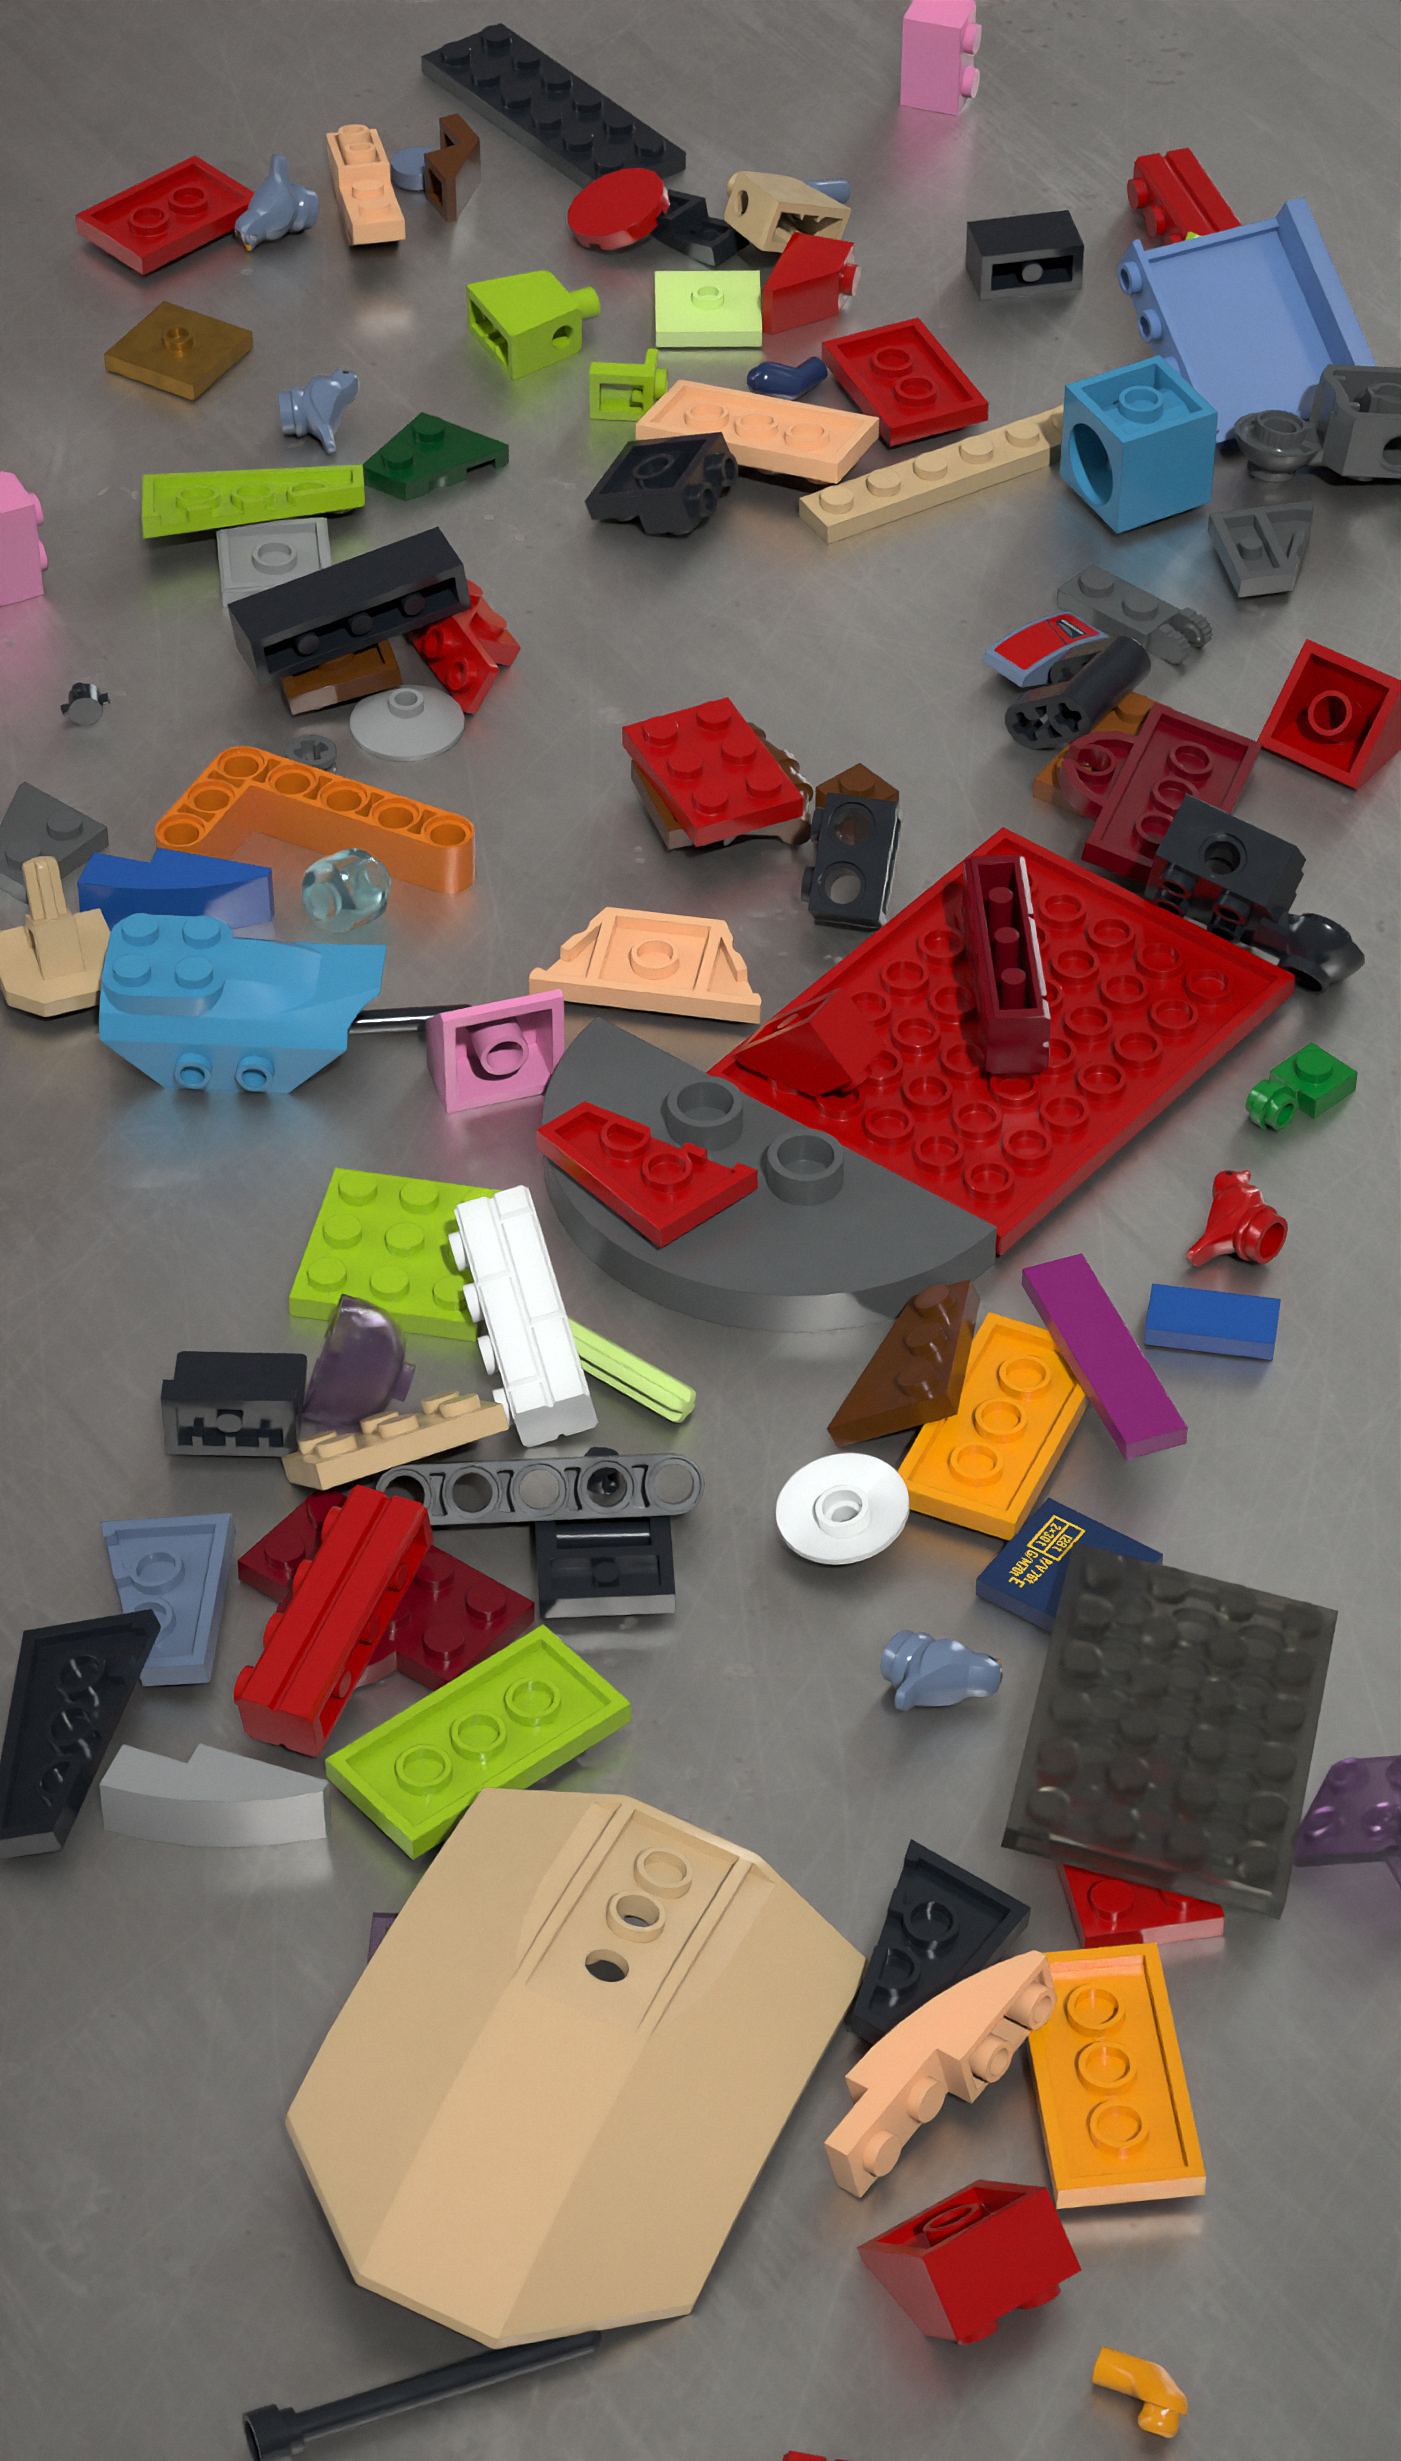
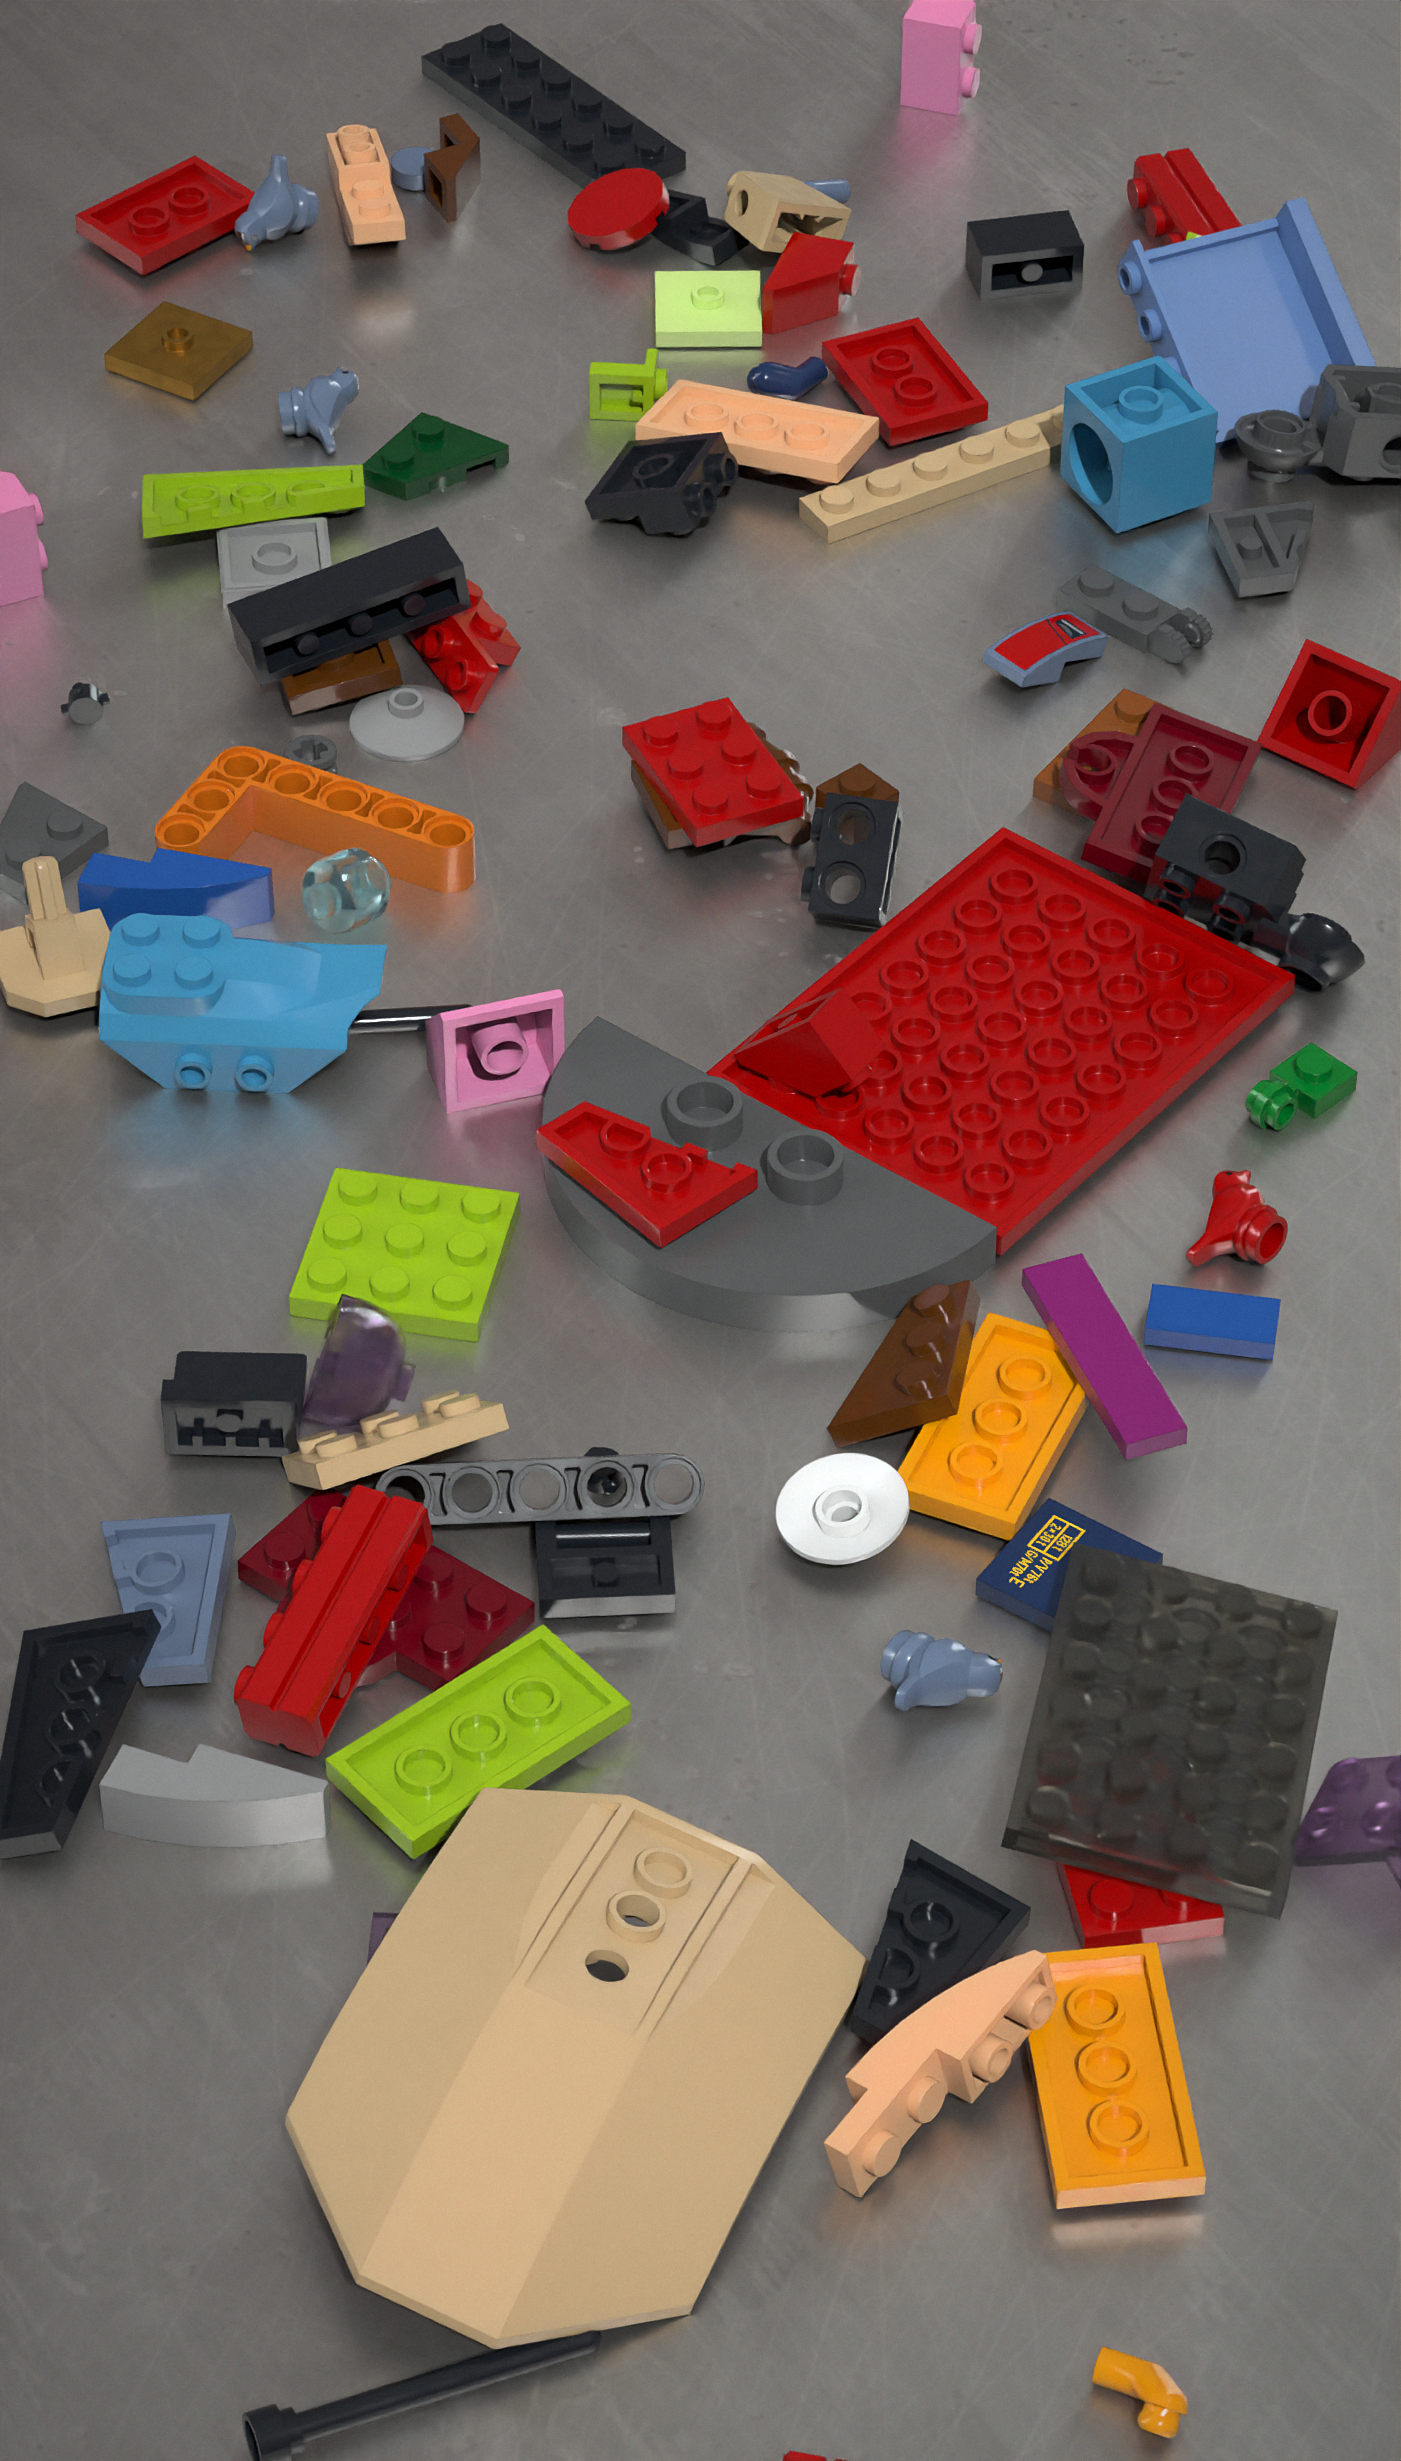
(524, 1317): white brick -> none
(528, 320): lime torso -> none
(632, 1375): yellowish green axle -> none
(654, 966): light nougat wing -> none
(974, 2259): red slope -> none
(1006, 964): dark red brick -> none
(1085, 690): black connector -> none

